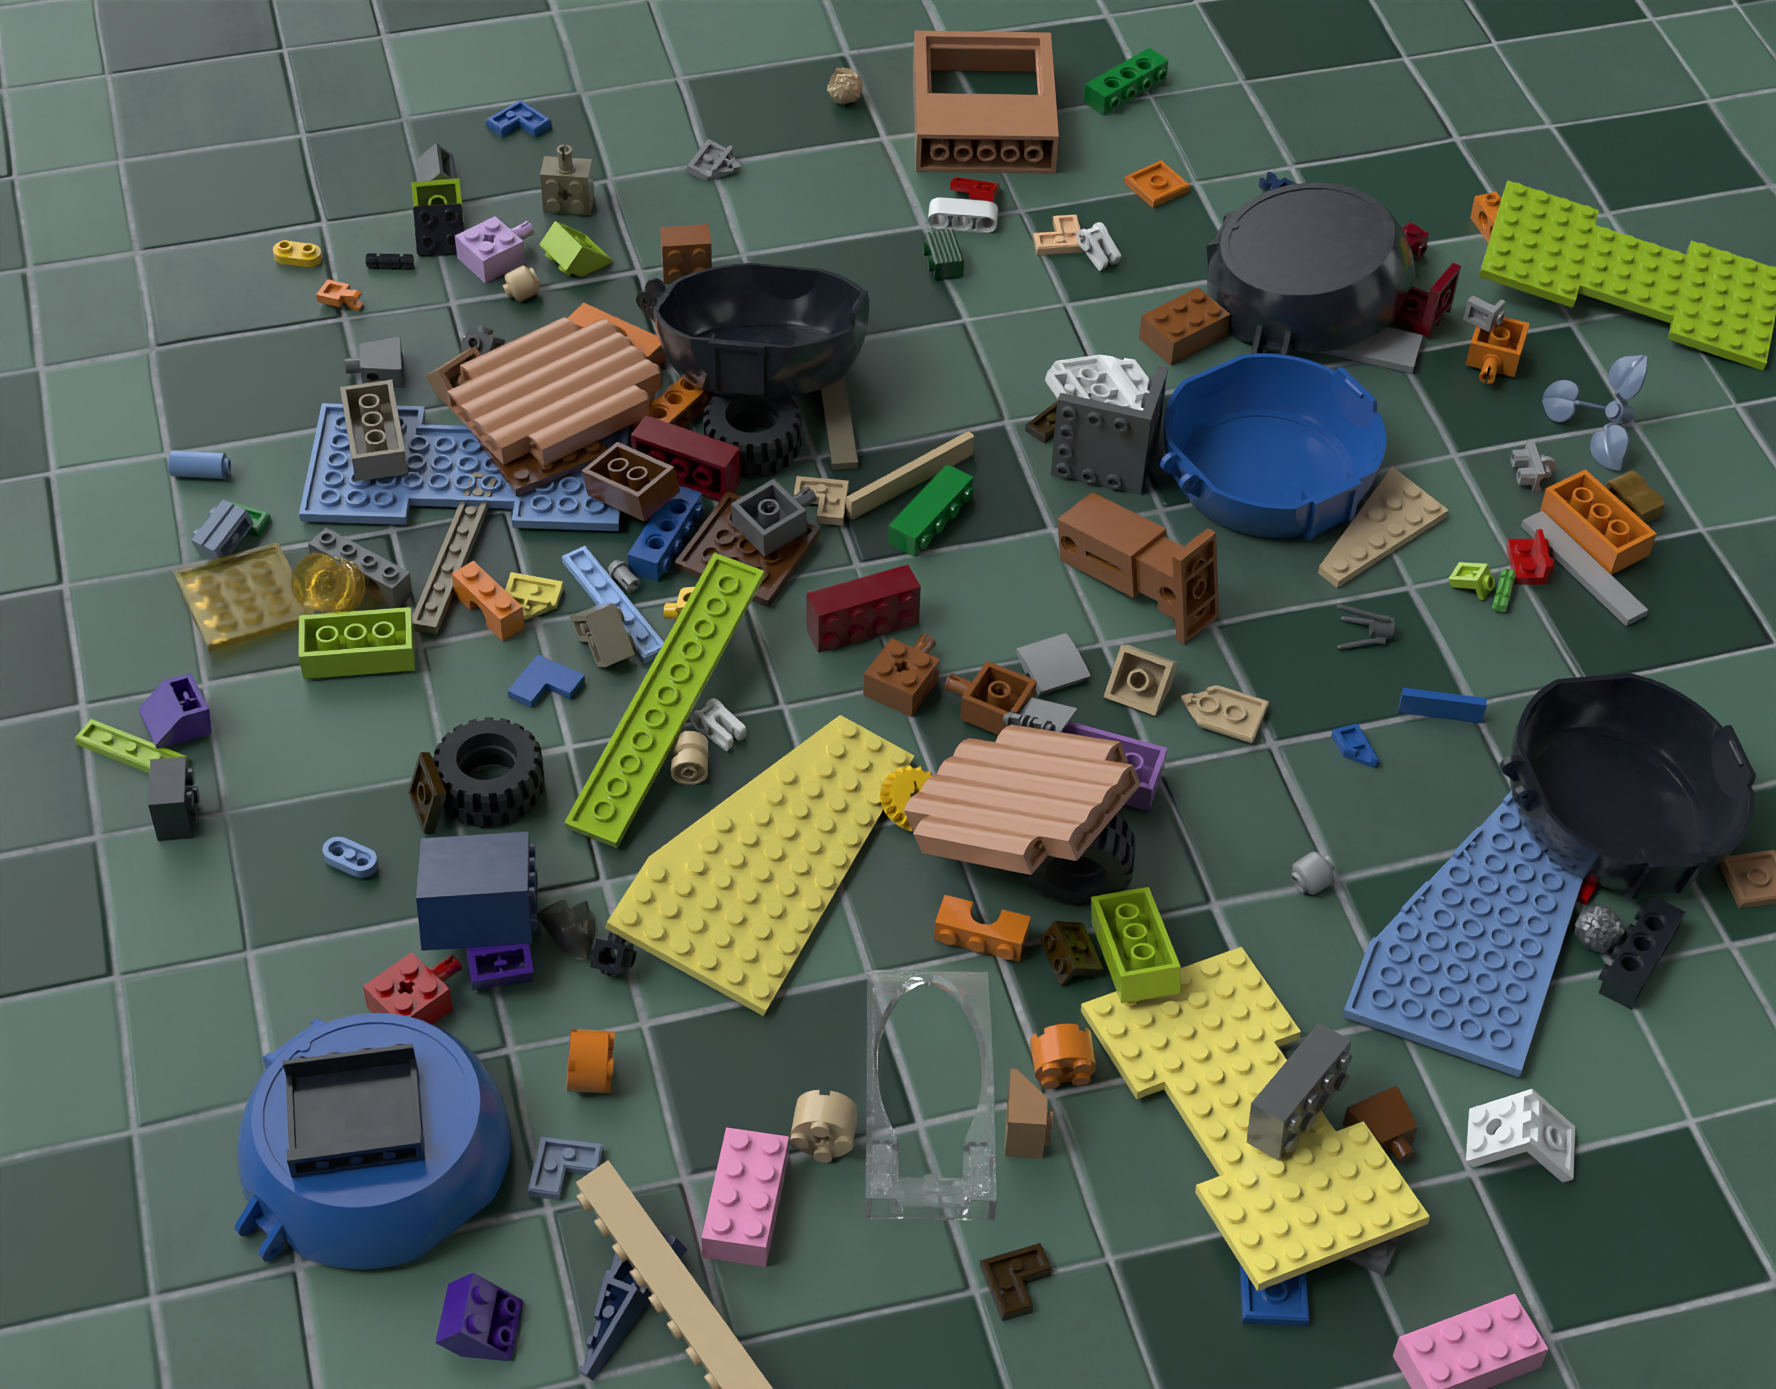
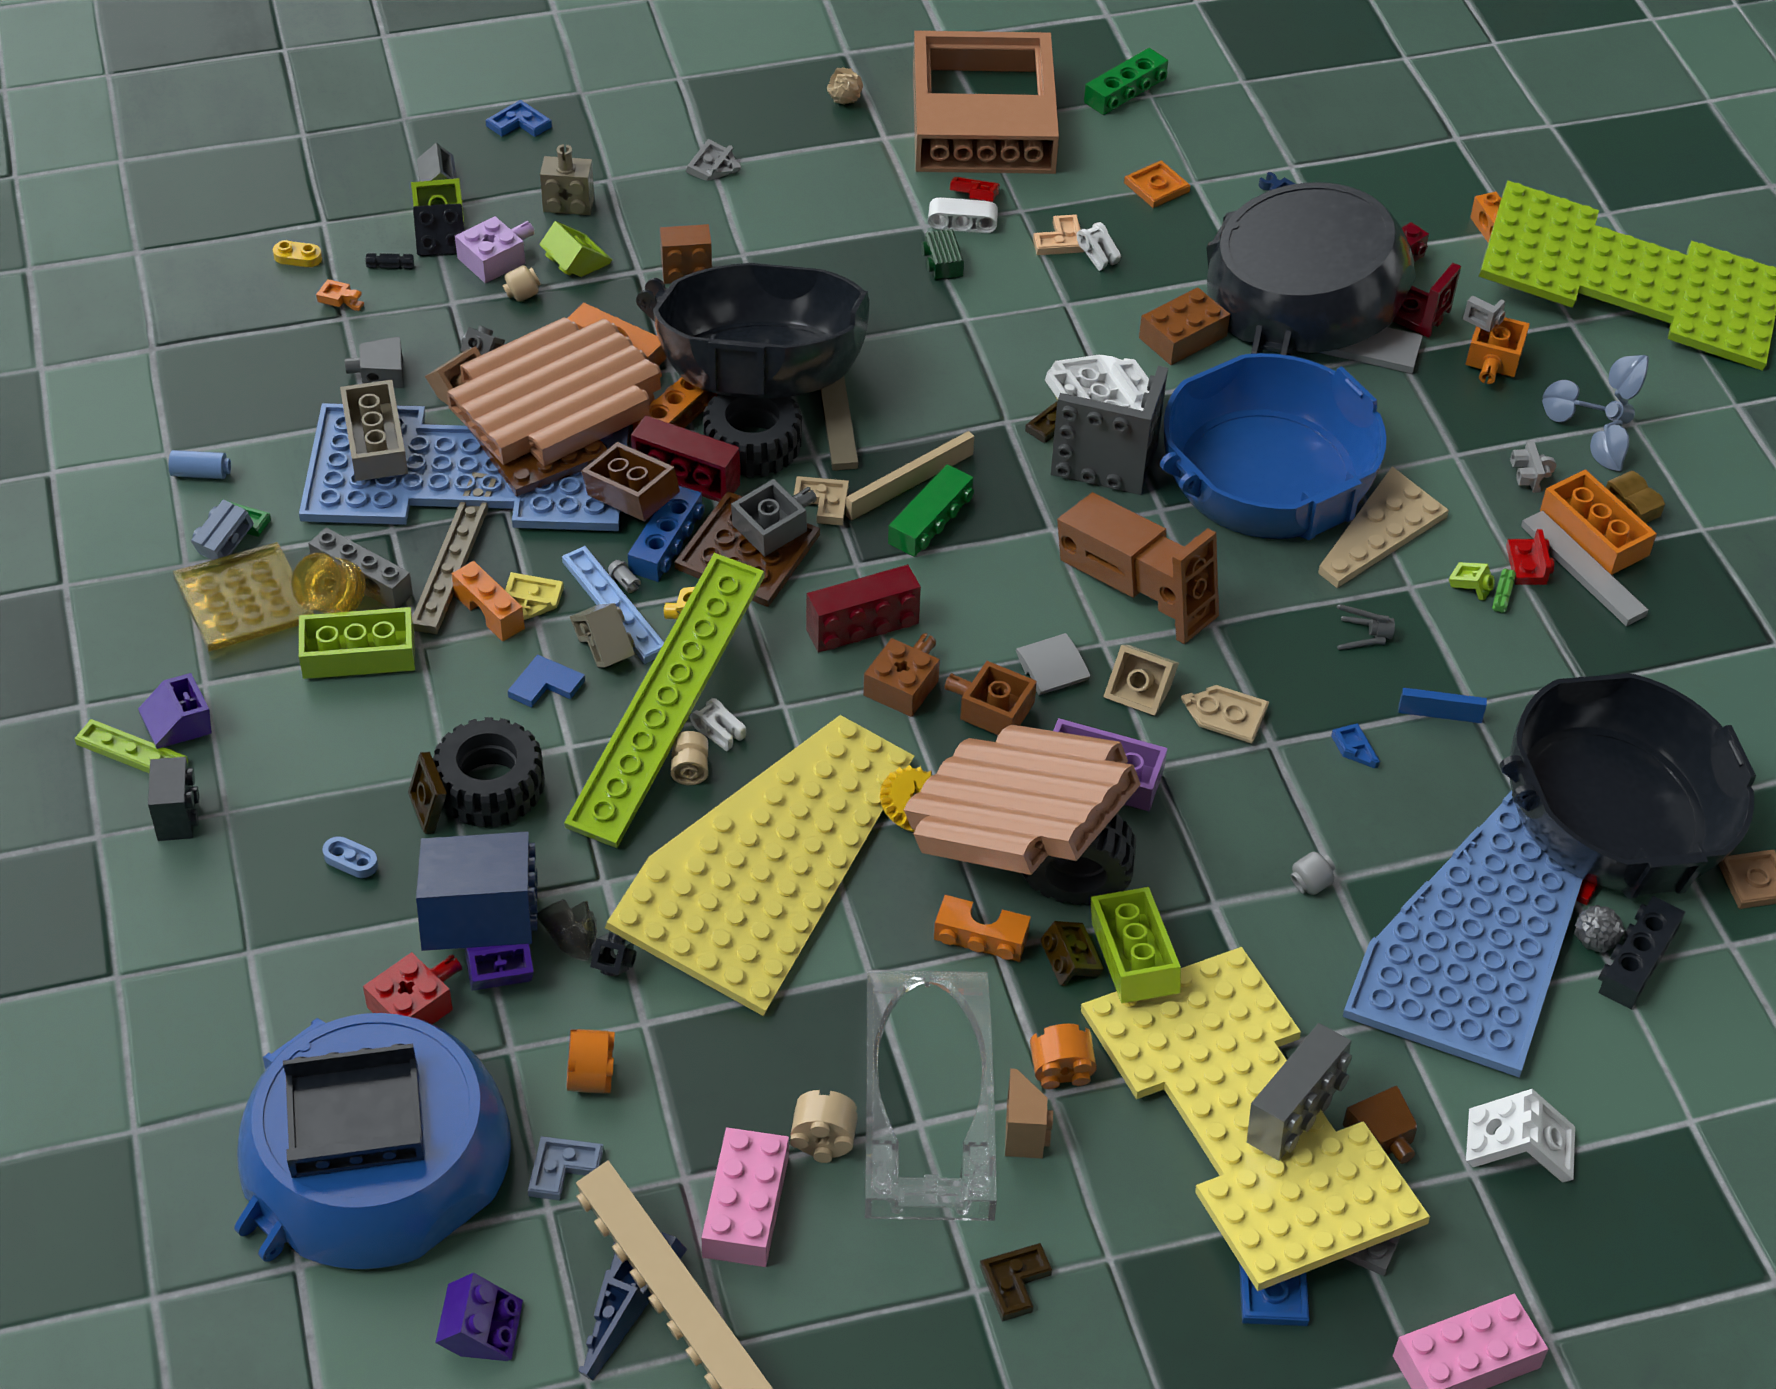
(1042, 715): hinge -> none

